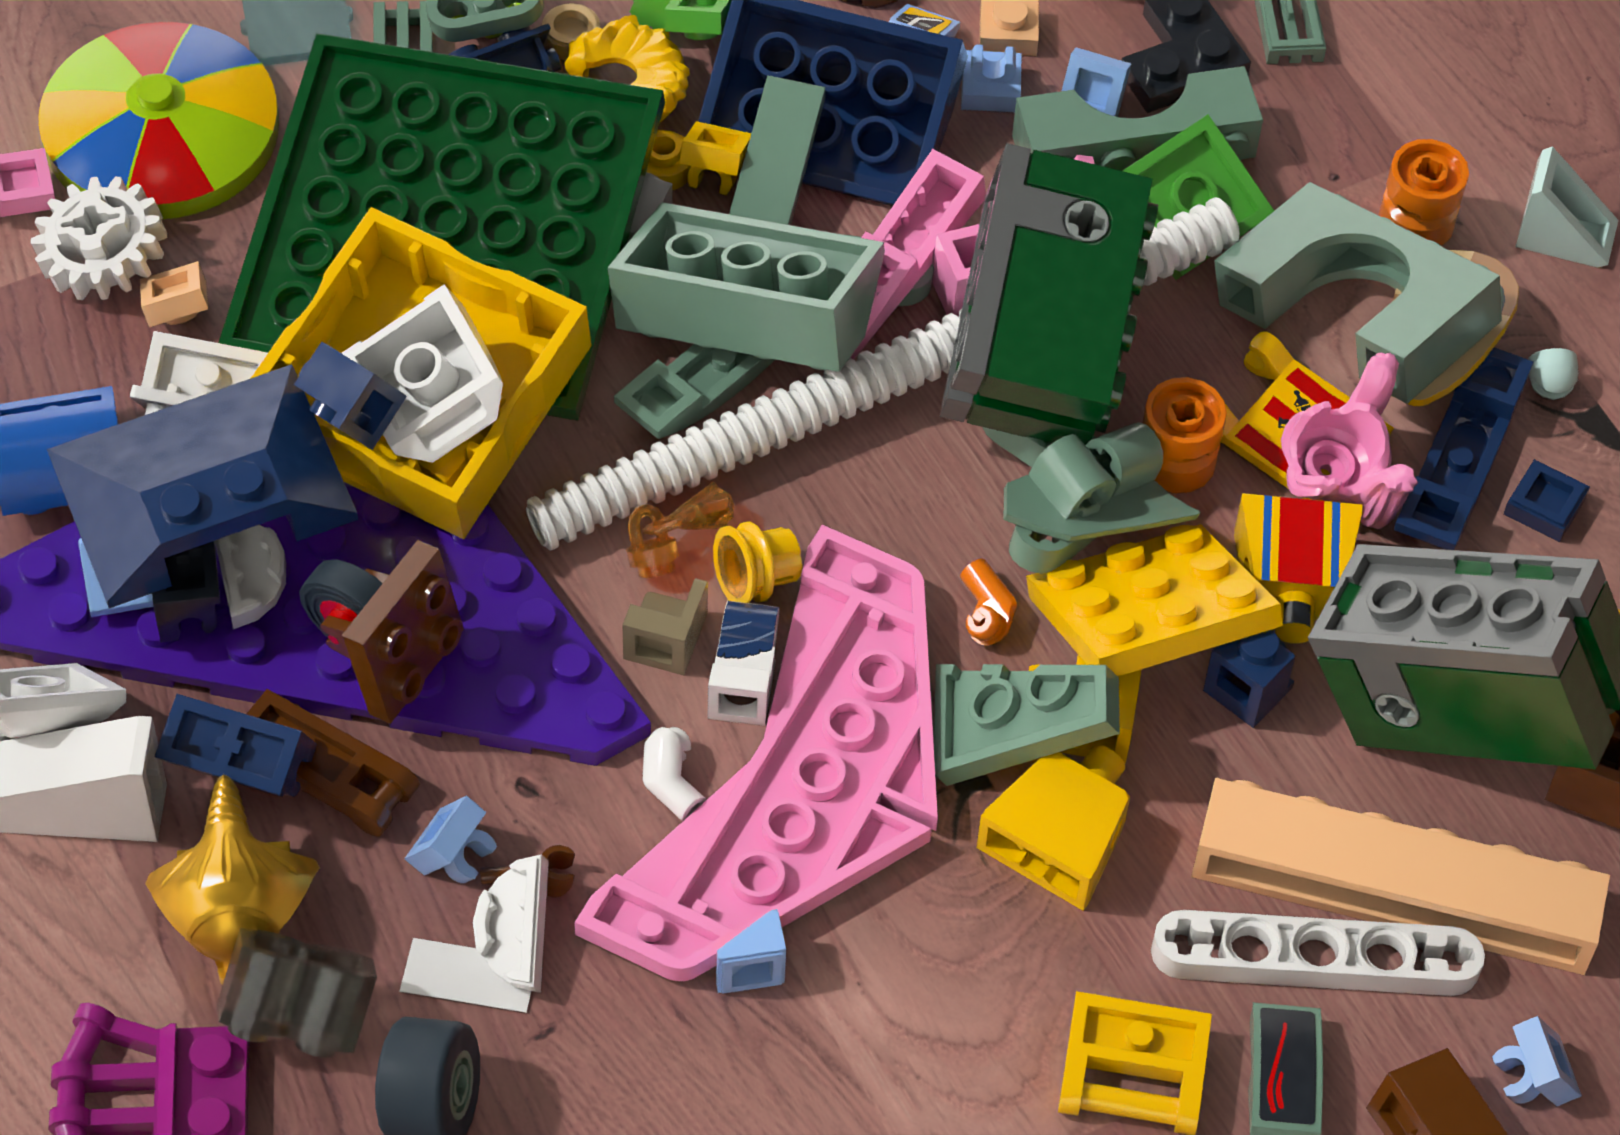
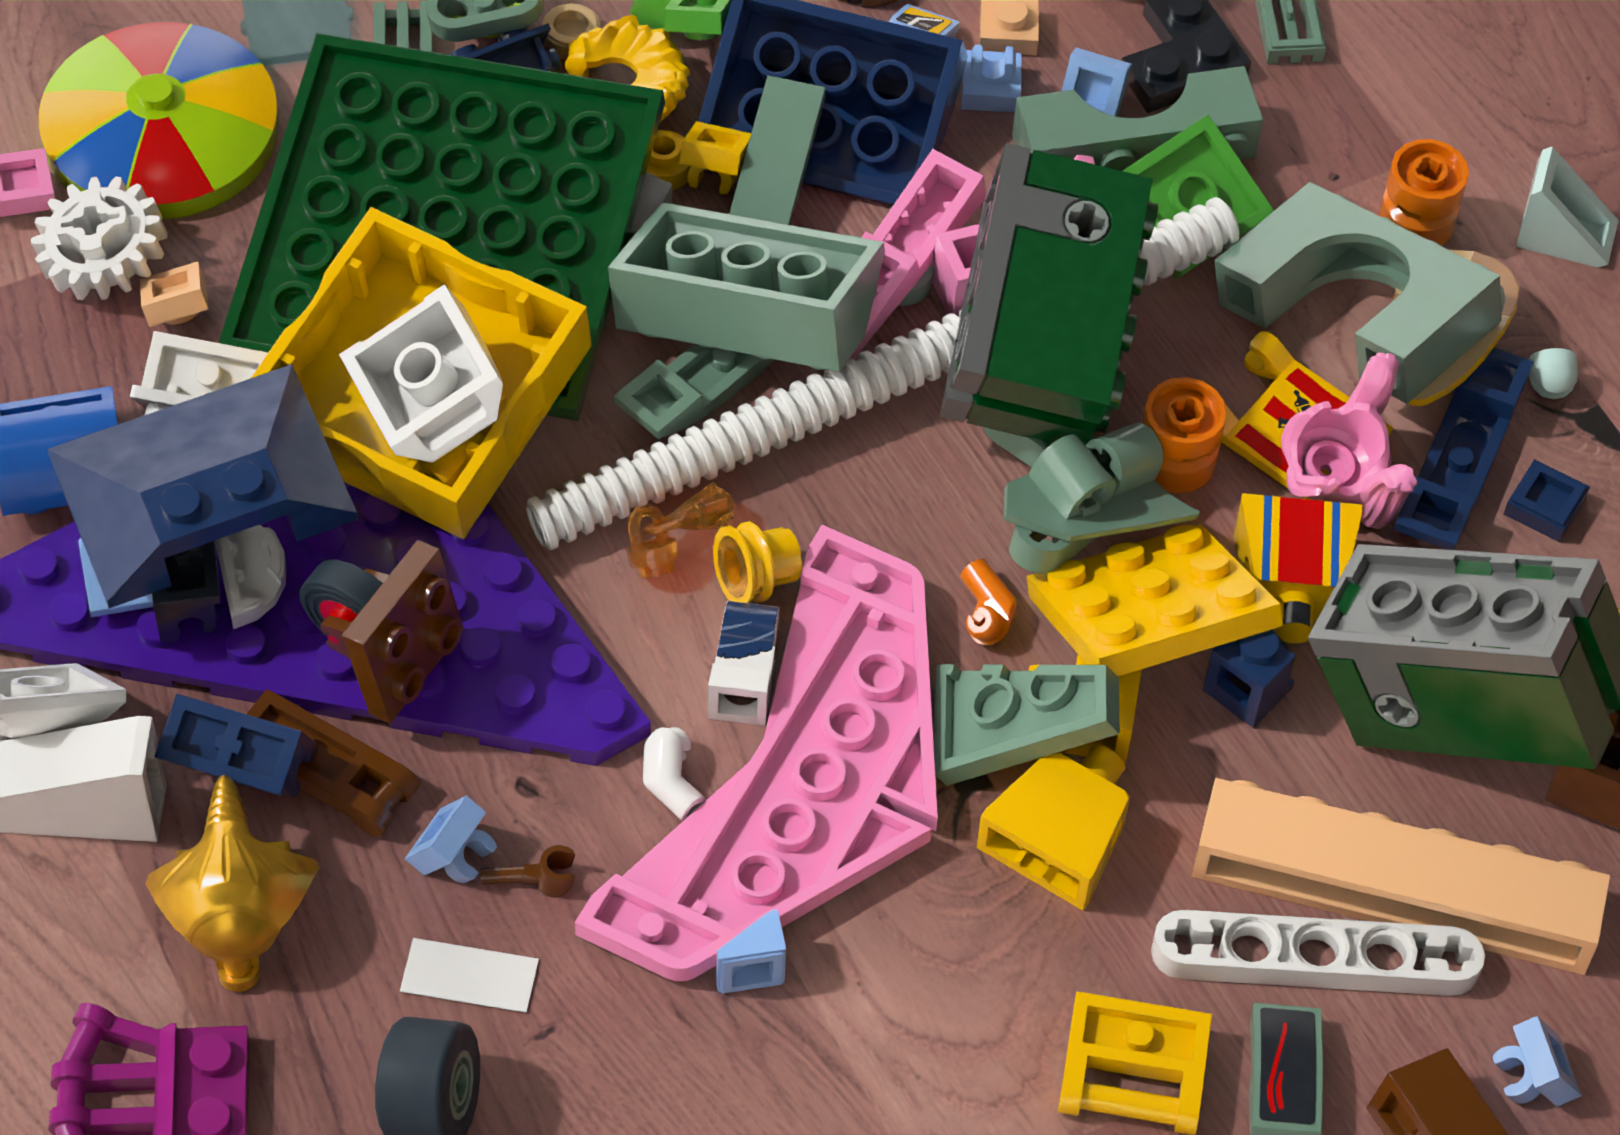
(296, 992): clear smoke brick -> none
(349, 395): dark blue brick -> none
(512, 923): white plate -> none
(665, 629): dark tan panel -> none

